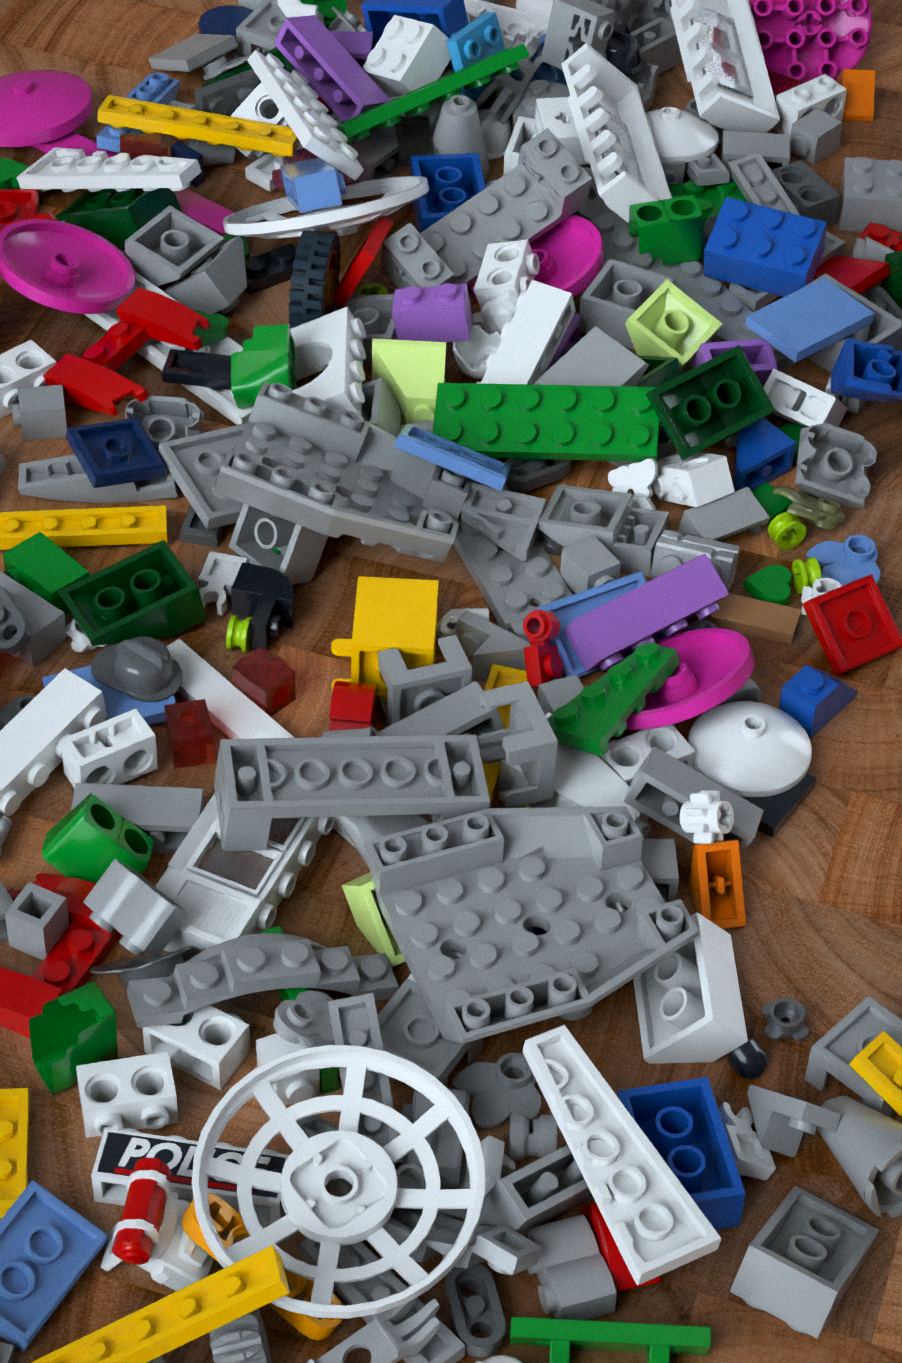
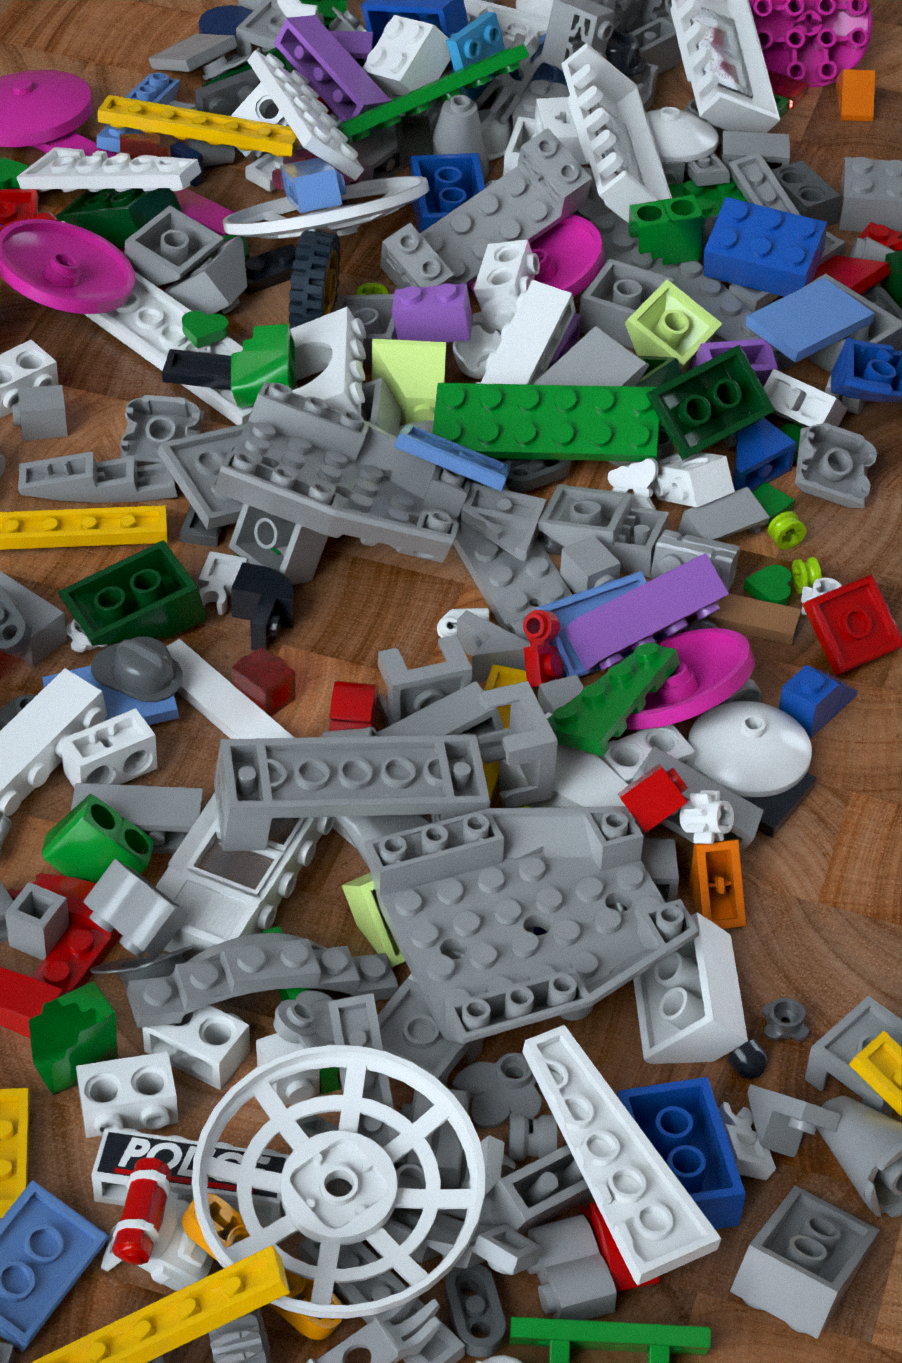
(43, 568): green brick -> none
(115, 452): dark blue tile -> none
(143, 316): red wedge -> none
(189, 742): clear red brick -> none
(238, 633): lime bush -> none
(362, 260): red tile -> none
(386, 617): yellow container -> none
(654, 796): none -> red brick
(803, 99): white brick -> none
(815, 136): light grey brick -> none
(819, 511): olive plate -> none
(847, 560): medium blue plate -> none

